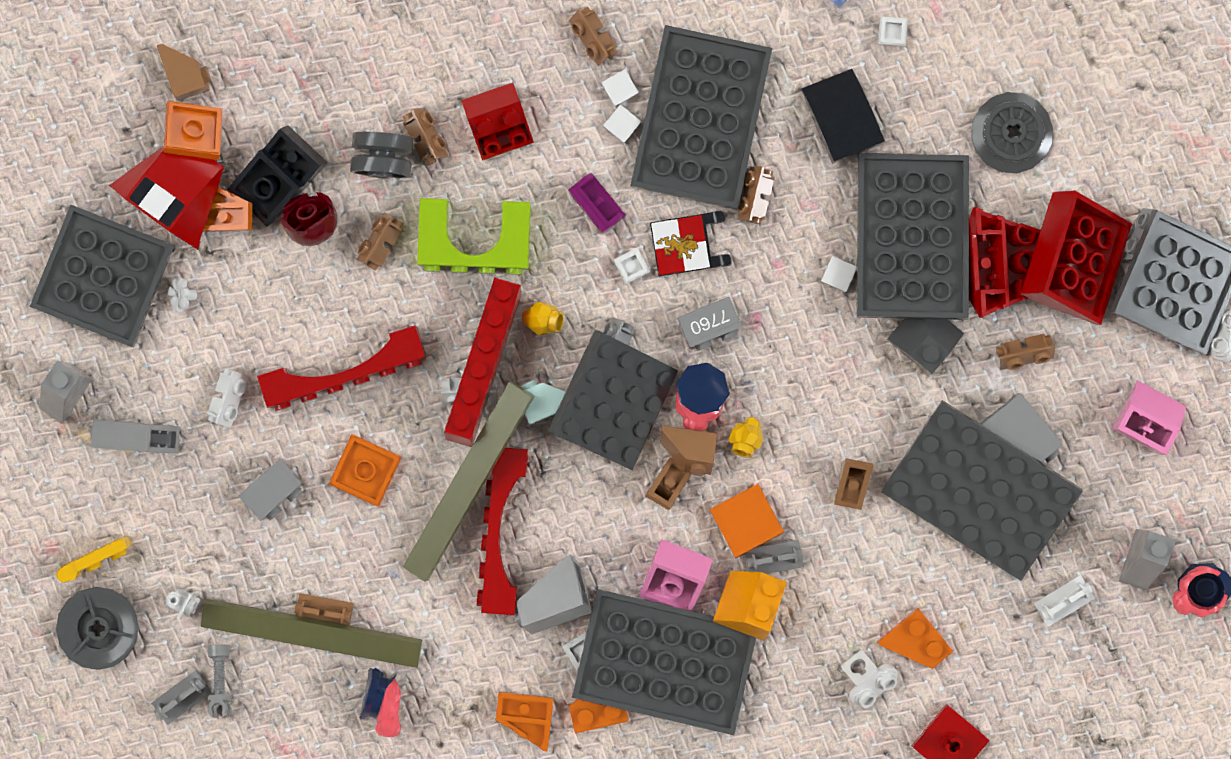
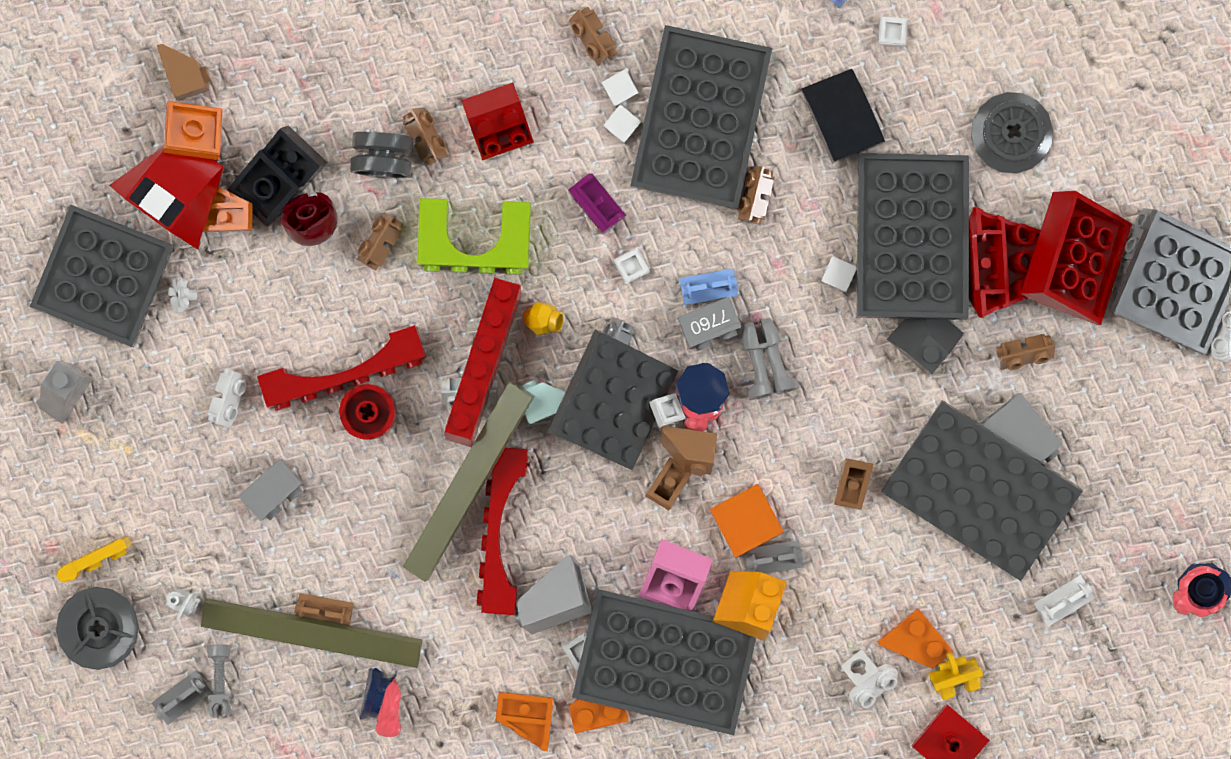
(135, 437): light grey slope -> none
(354, 419): none -> red brick
(365, 470): orange tile -> none
(667, 410): none -> white tile
(683, 244): flag -> none
(708, 286): none -> light blue hinge
(746, 437): yellow rock -> none
(762, 386): none -> light grey piece
(955, 672): none -> yellow hips
(1146, 558): light grey slope -> none
(1150, 418): bright pink slope -> none

